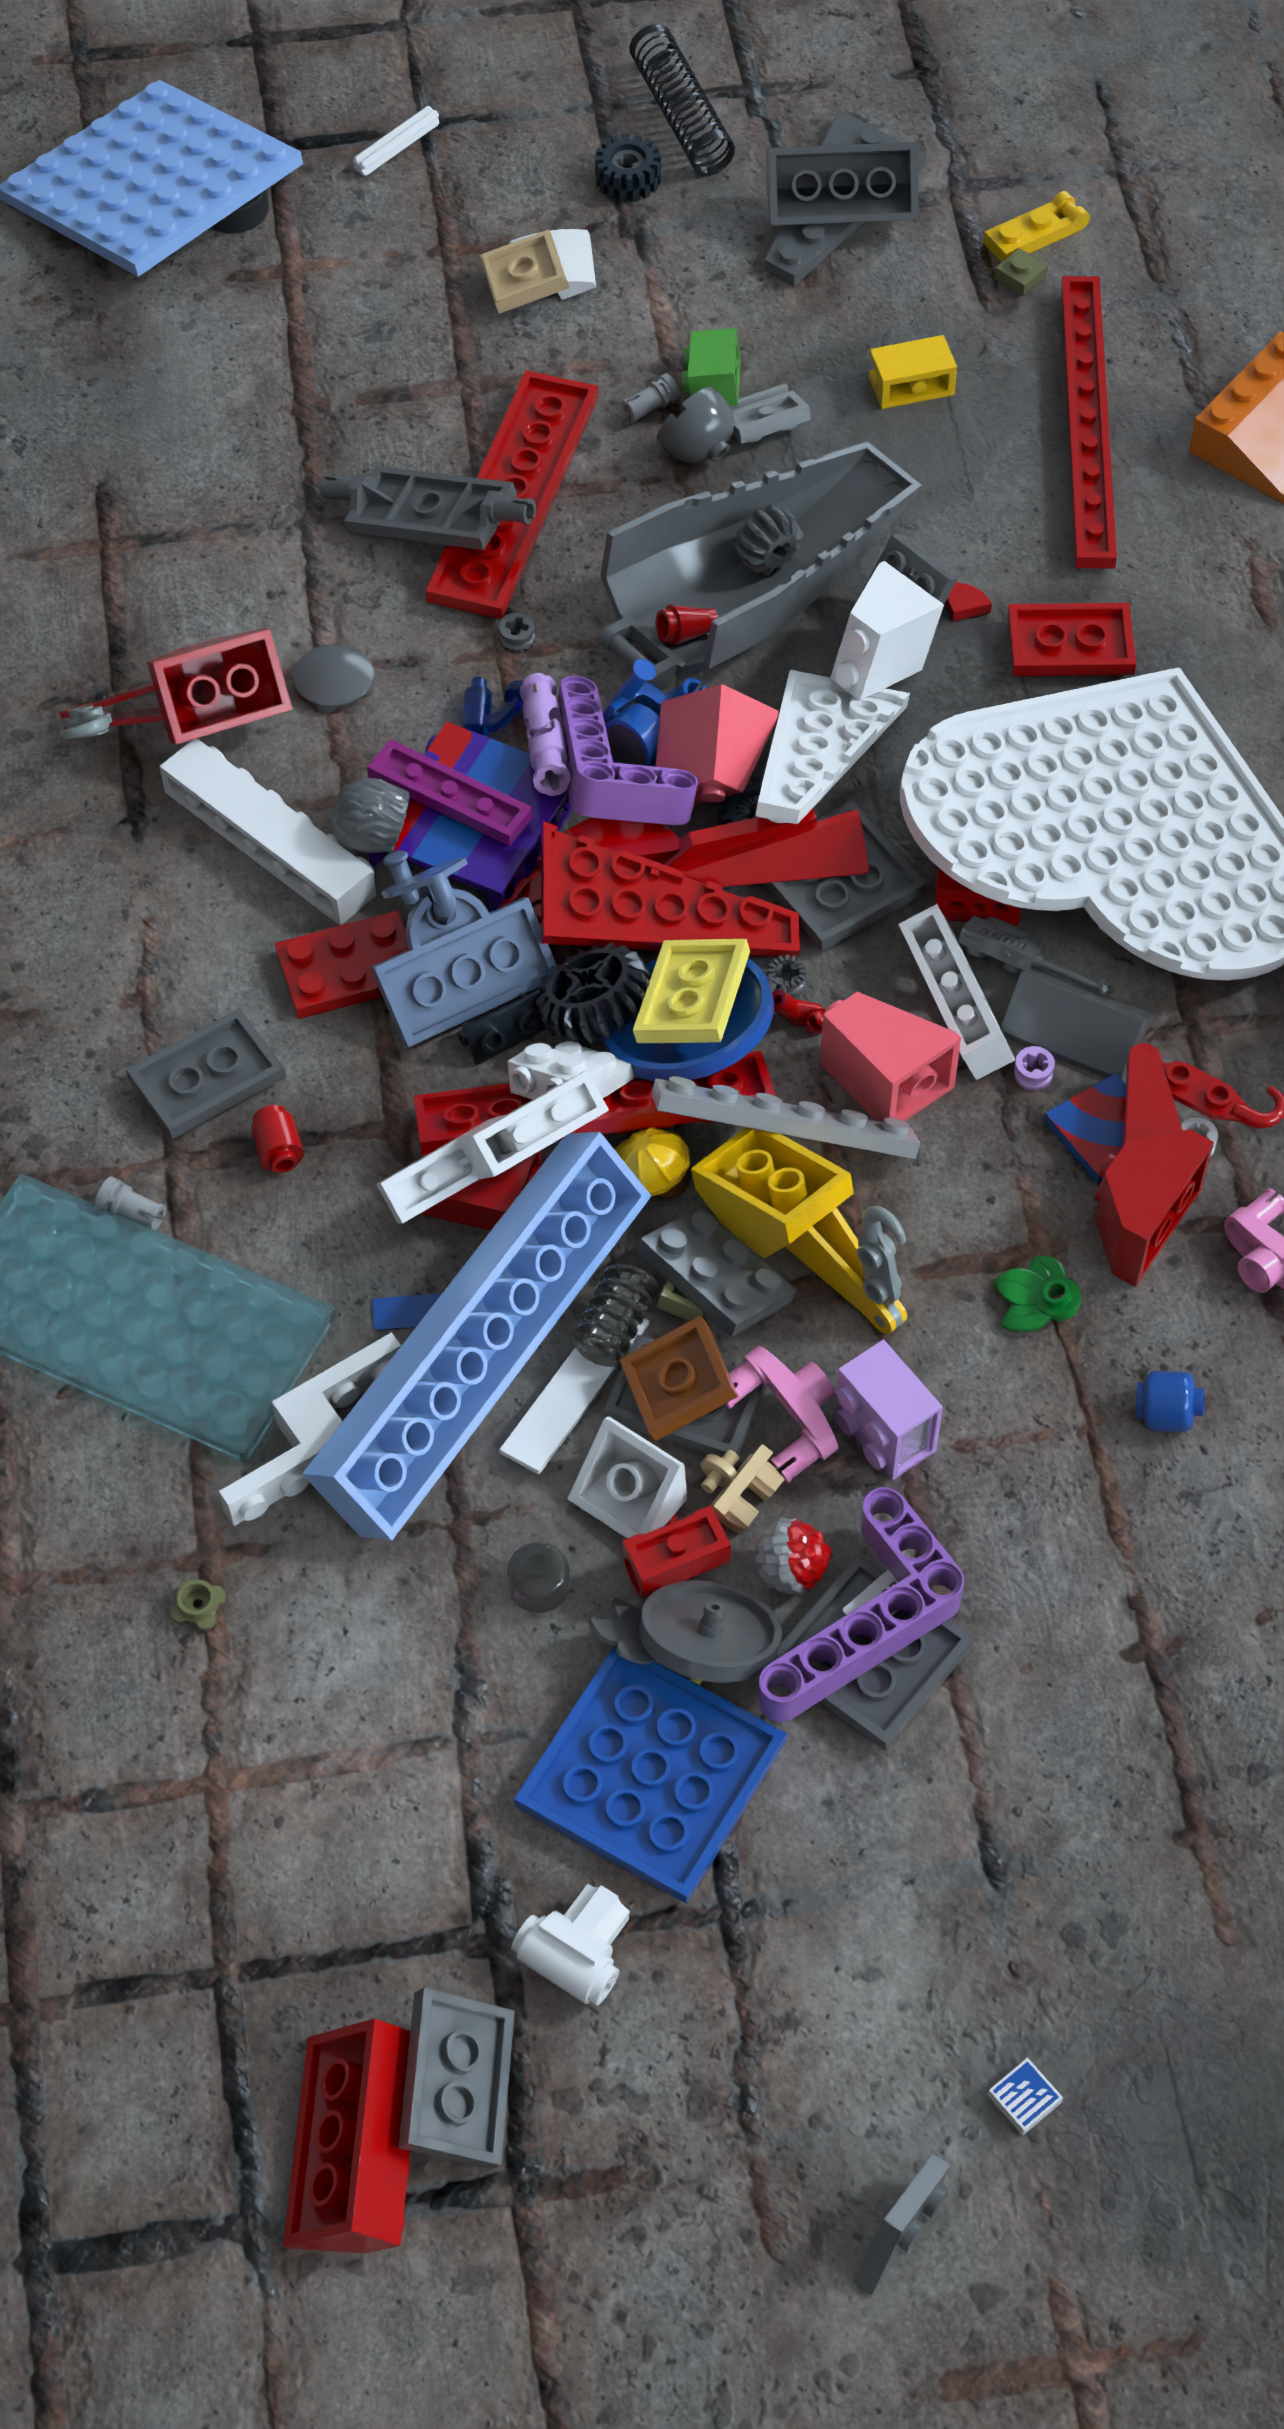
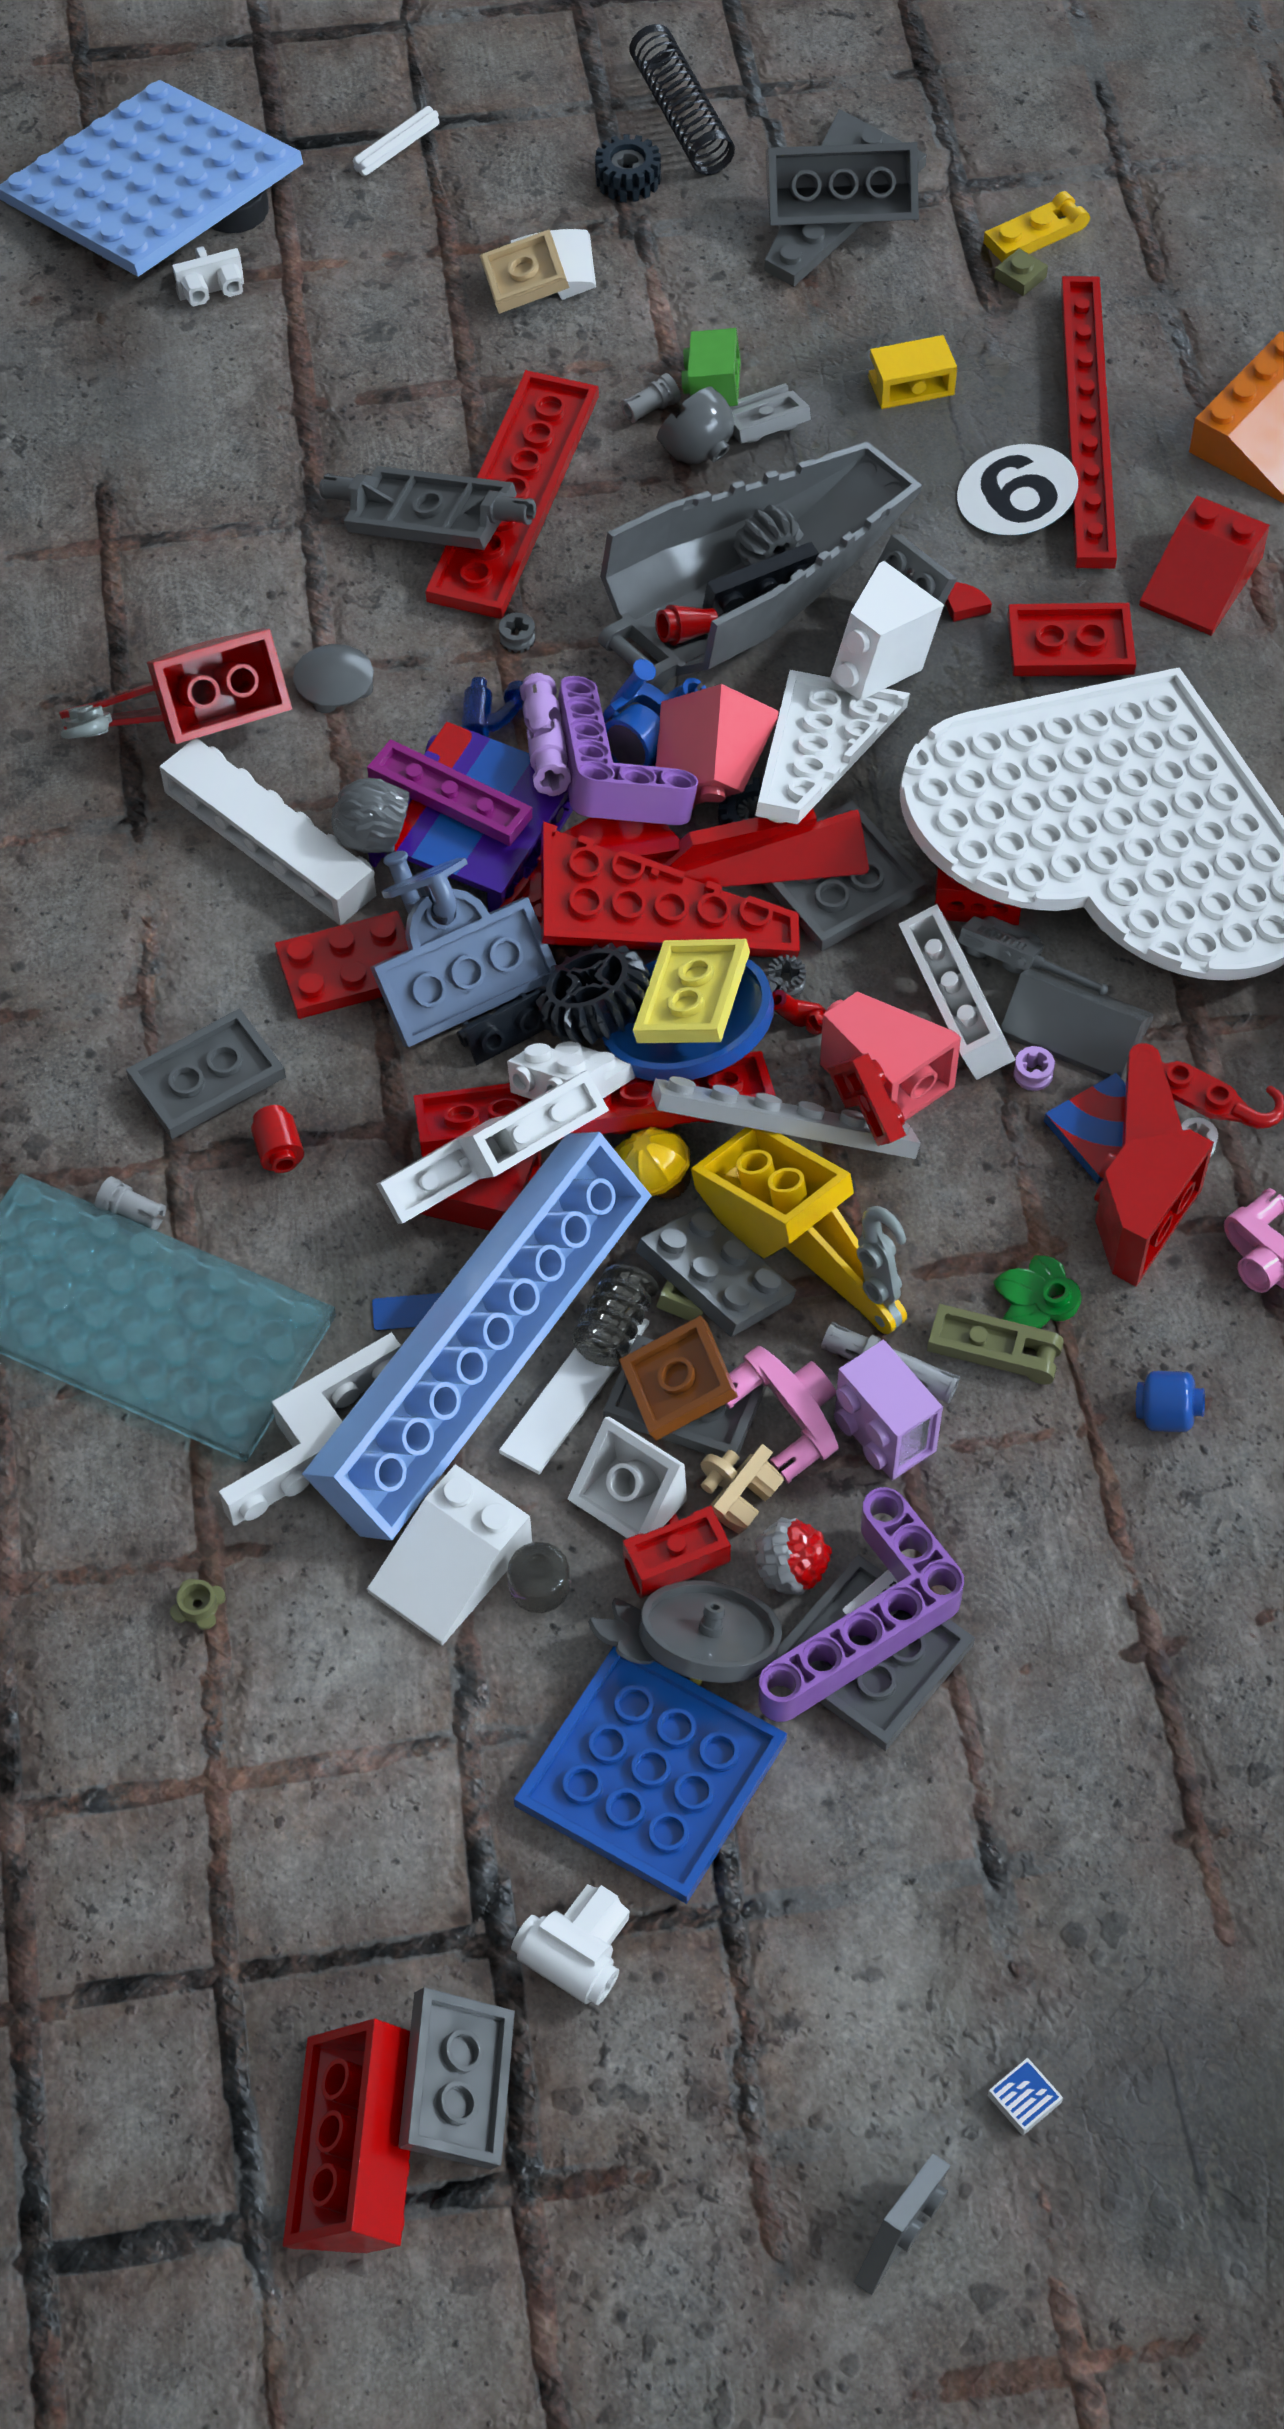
(209, 274): none -> white hips
(450, 1554): none -> white slope
(757, 579): none -> black plate
(851, 1344): none -> light grey pin
(861, 1084): none -> red plate
(995, 1343): none -> olive plate
(1017, 489): none -> white sticker
(1205, 565): none -> red slope

